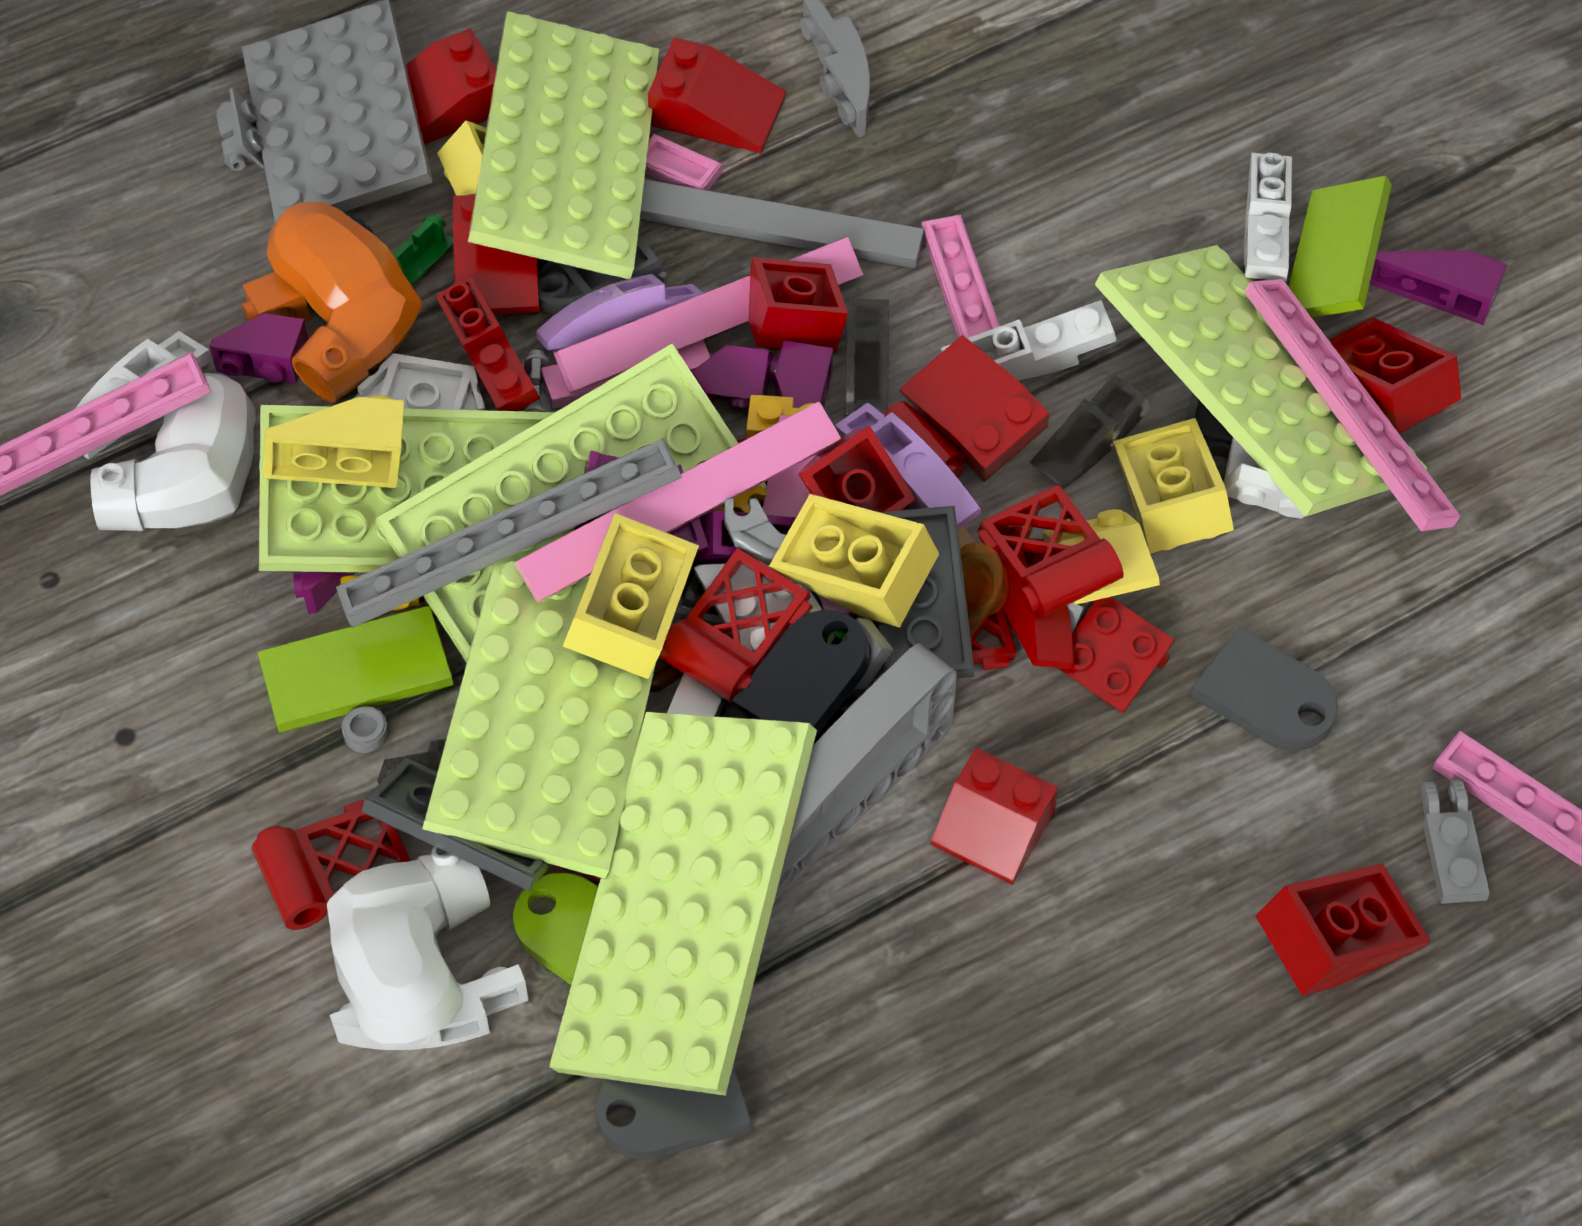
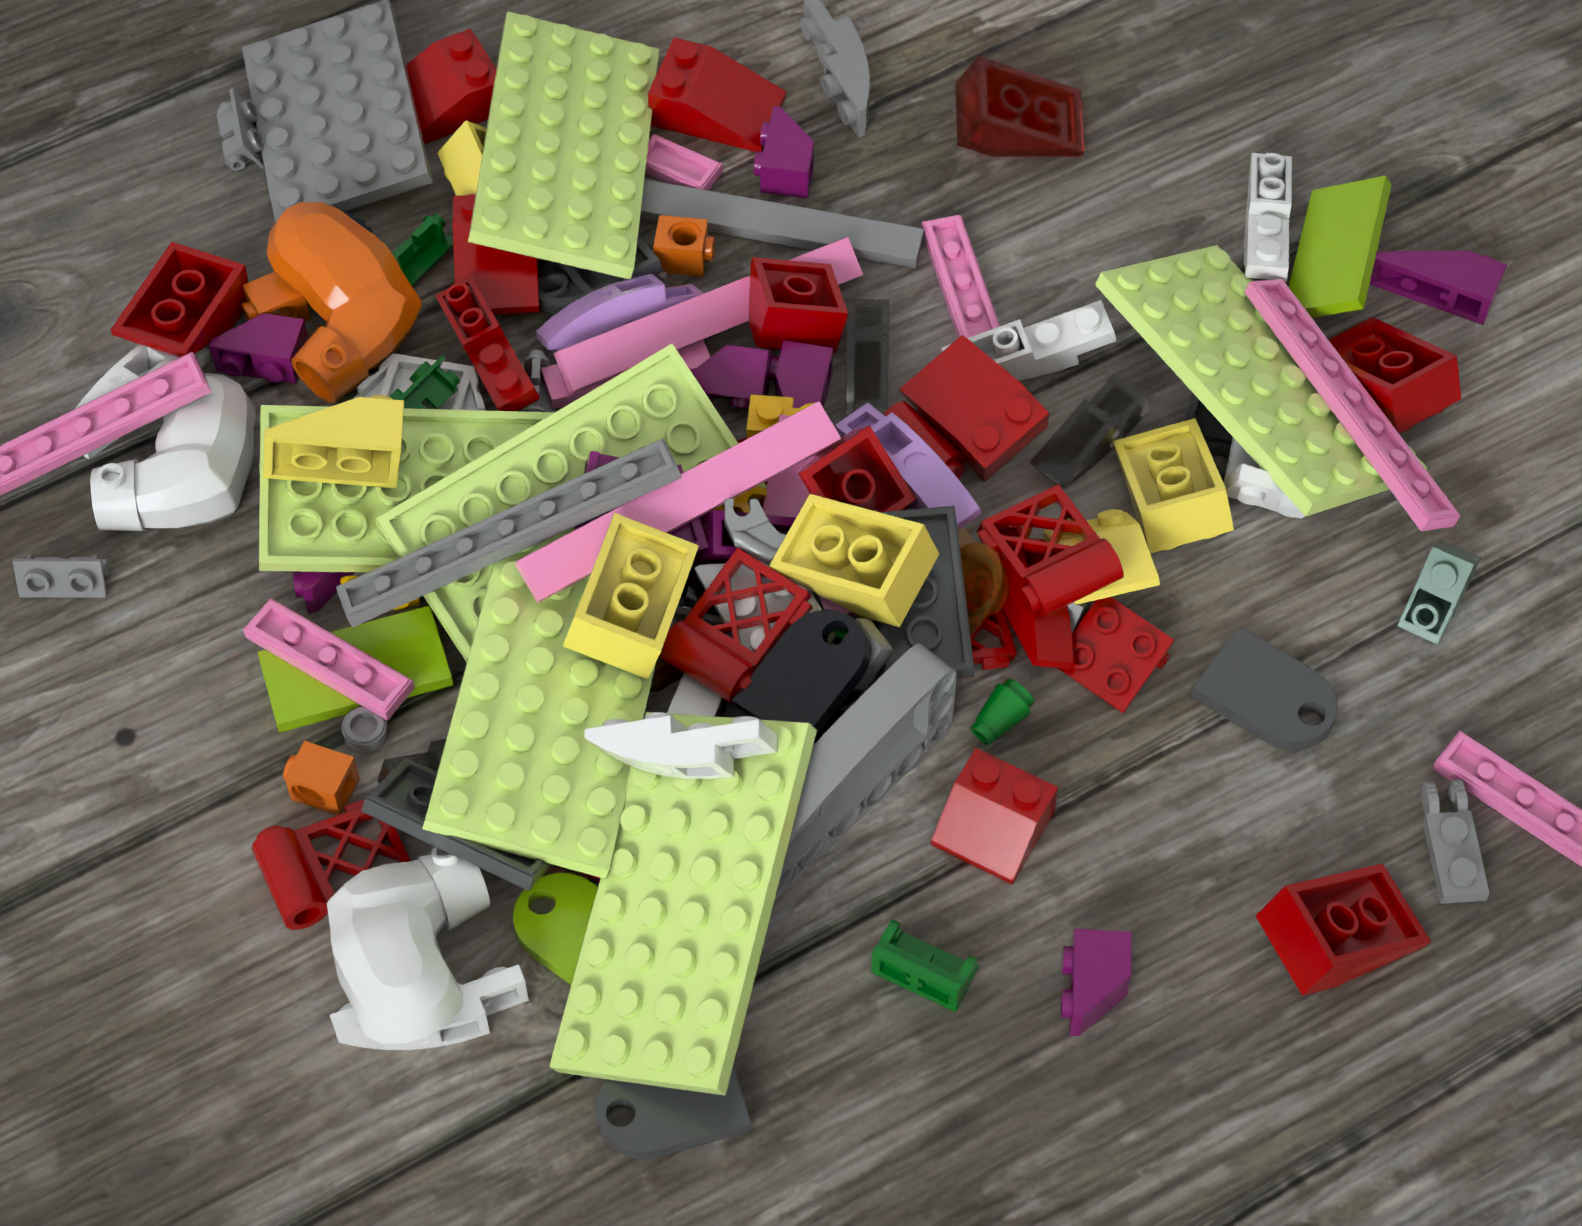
(61, 577): none -> light grey hinge
(184, 302): none -> red slope
(321, 778): none -> orange brick
(329, 659): none -> bright pink tile
(429, 384): none -> green hinge
(673, 750): none -> white slope
(683, 245): none -> orange brick
(787, 157): none -> magenta slope
(922, 967): none -> green hinge
(1002, 711): none -> green cone
(1017, 113): none -> clear red slope
(1098, 975): none -> magenta slope
(1438, 591): none -> sand green slope

